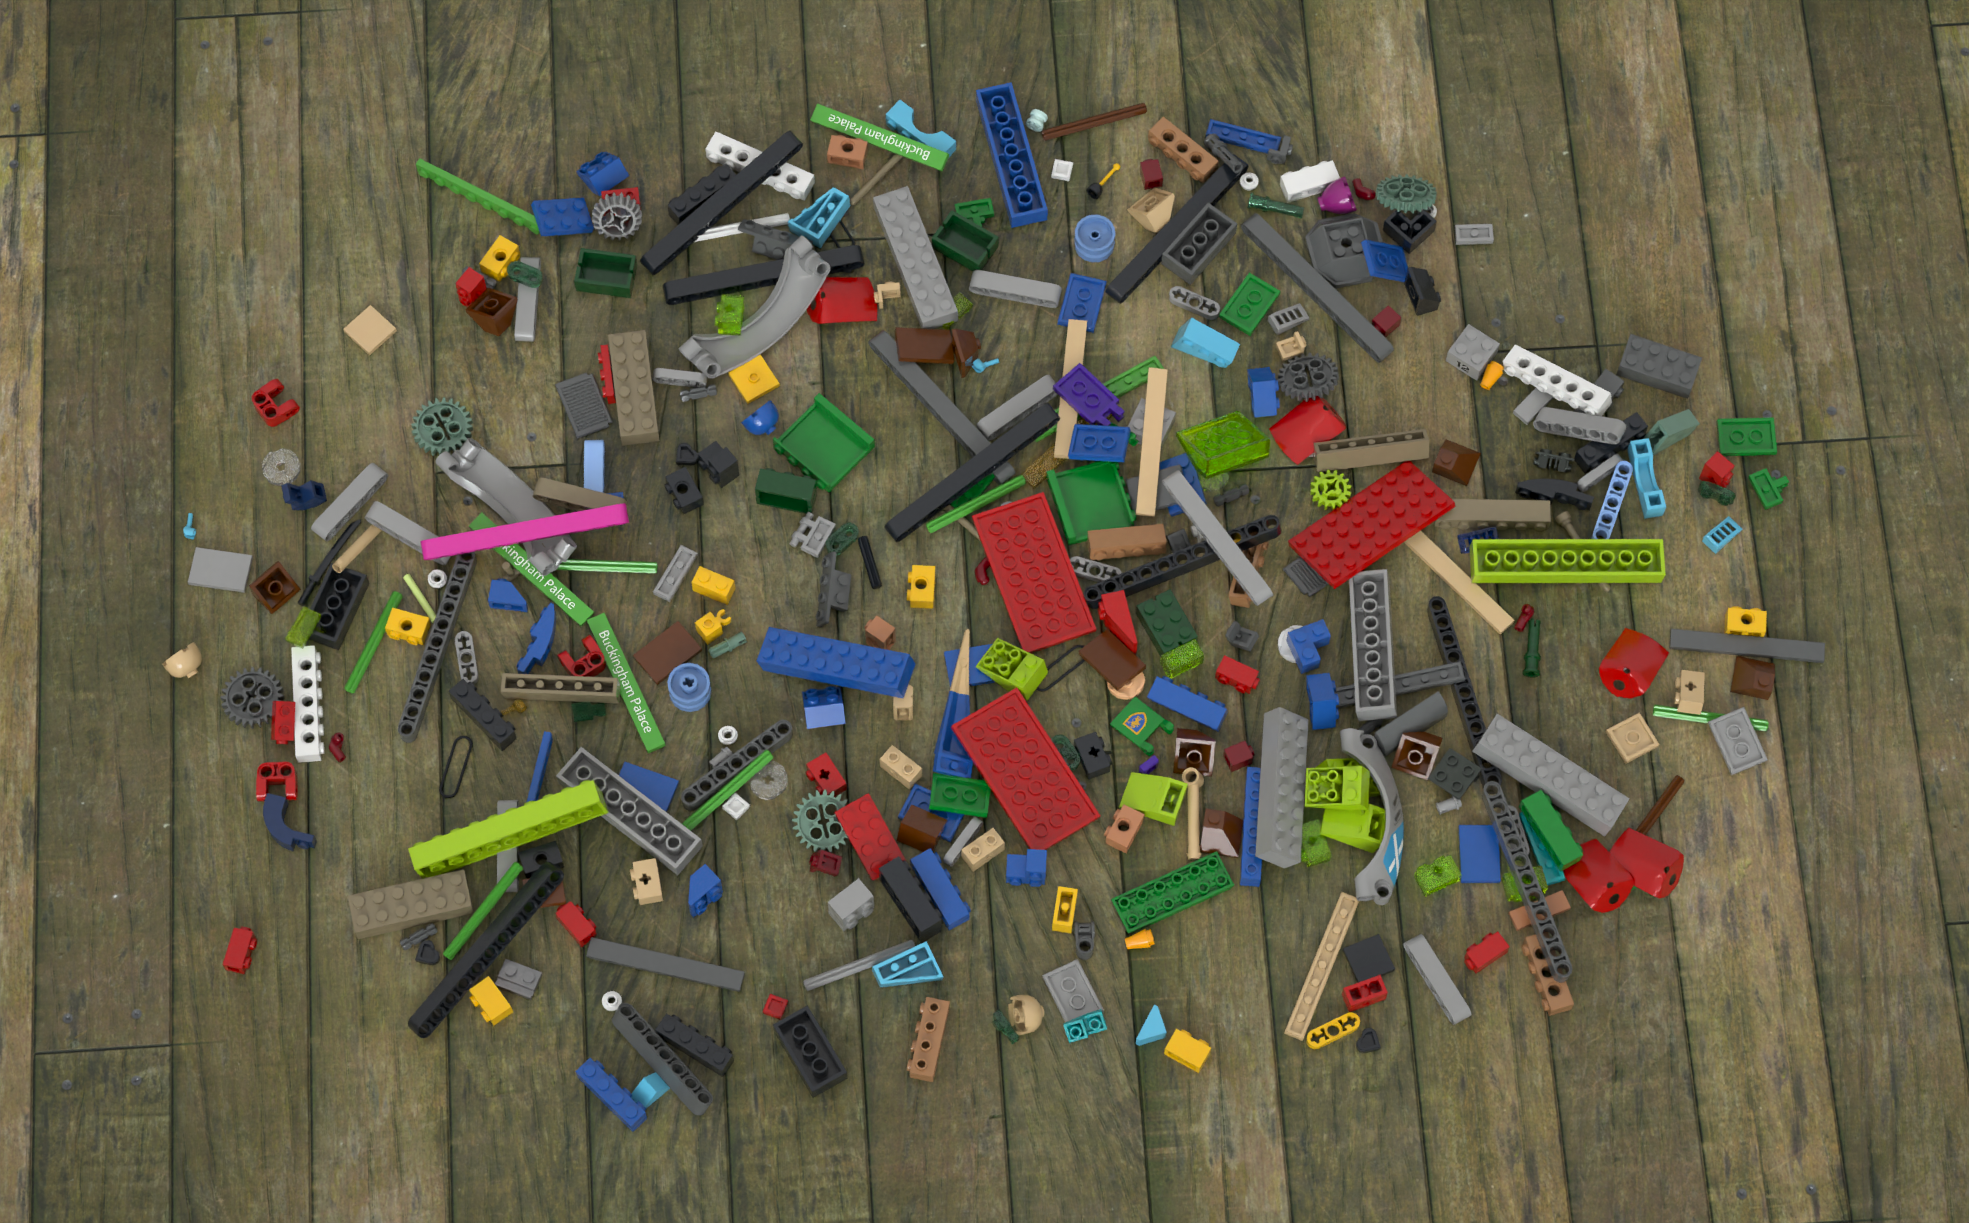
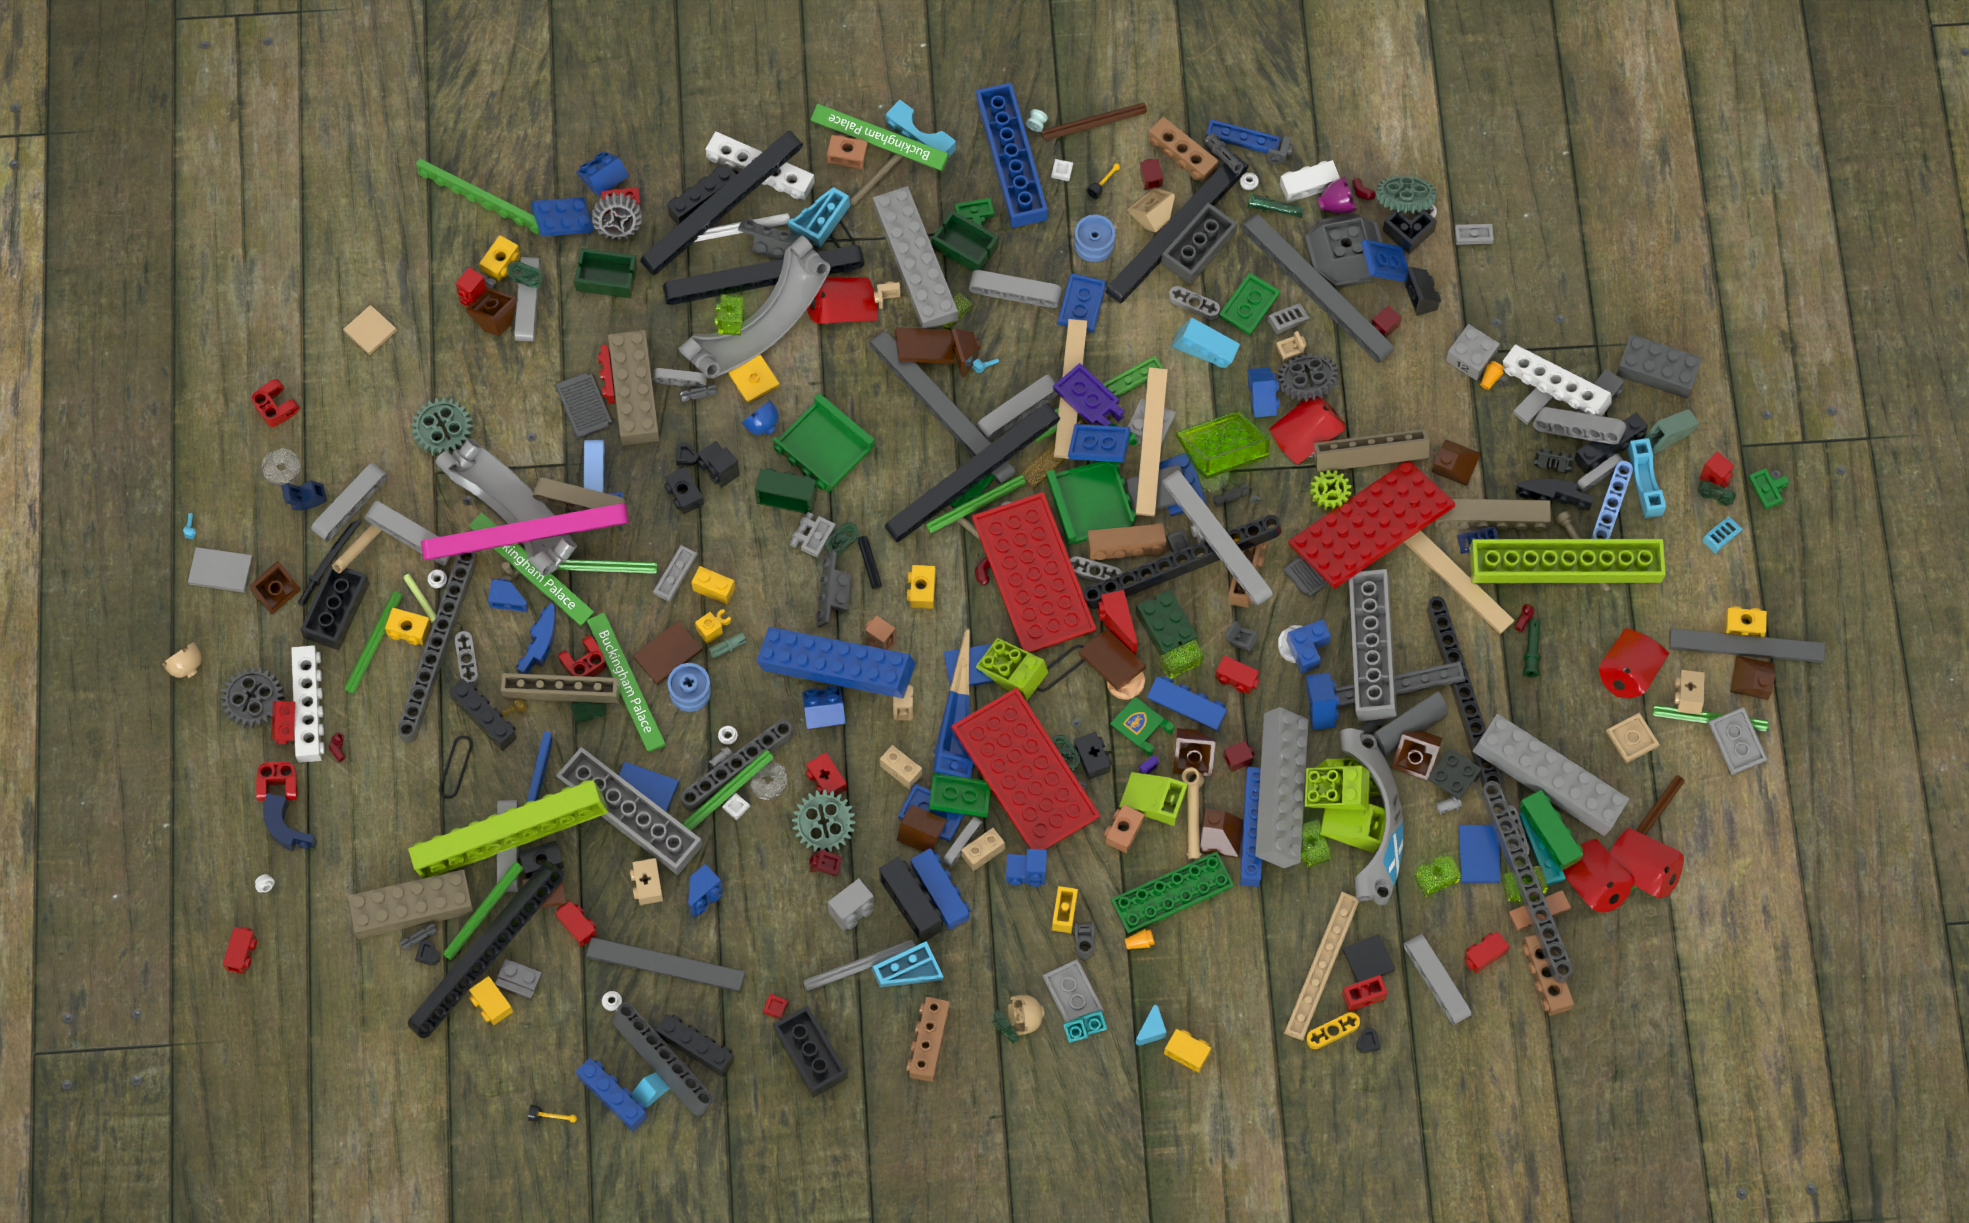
(264, 883): none -> white plate
(303, 627): clear neon green tile -> none
(536, 1114): none -> hinge
(868, 834): red plate -> none
(1746, 436): green plate -> none

